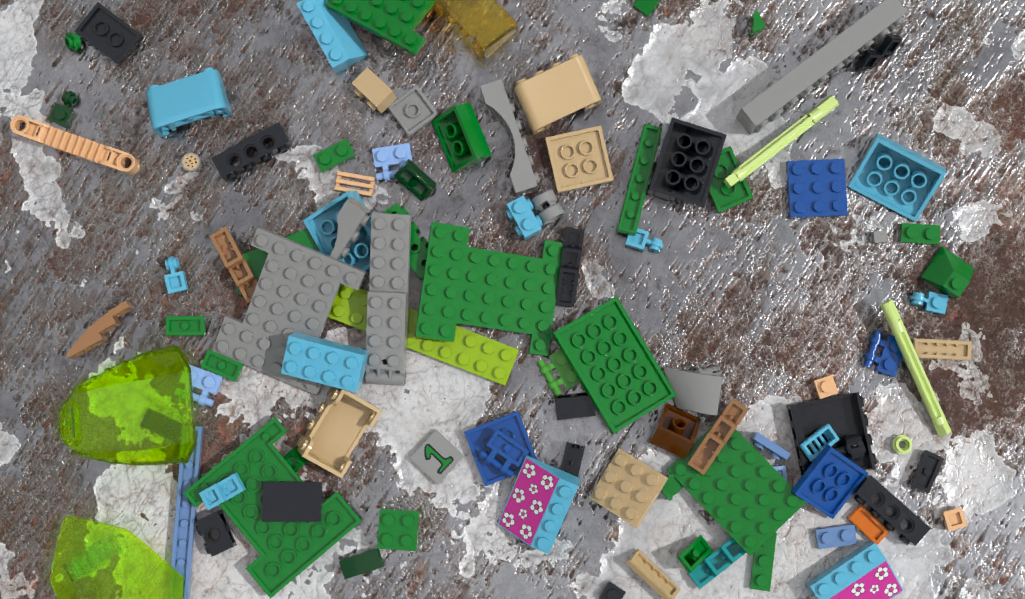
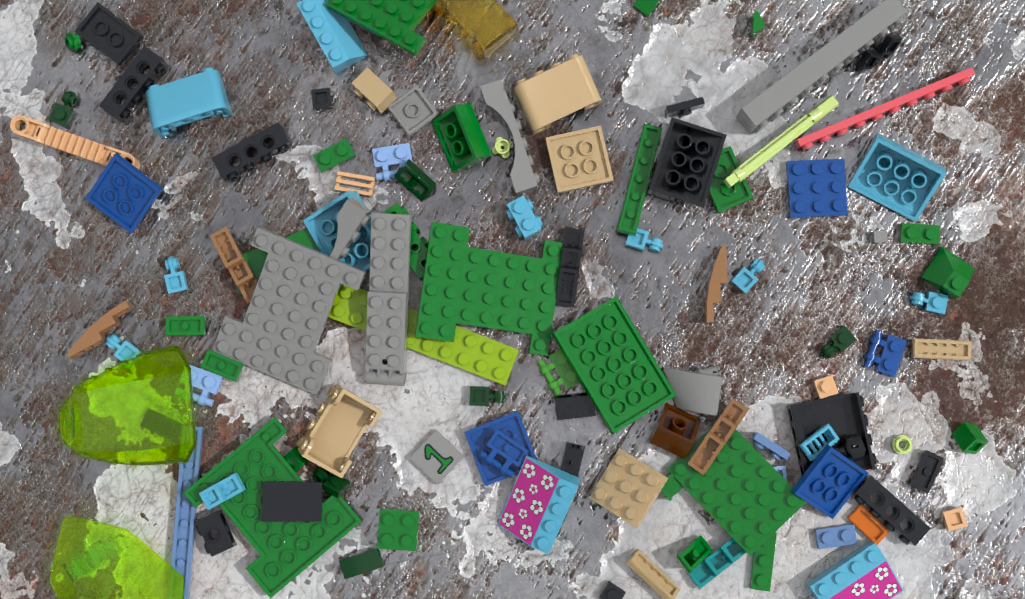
(124, 193): none -> blue plate
(125, 351): none -> medium azure plate
(133, 74): none -> black brick
(191, 162): tile -> none
(321, 98): none -> black plate
(324, 362): medium azure brick -> none
(334, 485): none -> dark green plate
(481, 396): none -> dark green plate
(503, 152): none -> yellowish green plate
(550, 213): light grey wheel -> none
(684, 108): none -> black plate
(717, 277): none -> medium nougat slope
(745, 279): none -> medium azure plate
(841, 340): none -> dark green plate
(877, 112): none -> coral plate
(915, 367): yellowish green piece -> none
(969, 438): none -> green panel

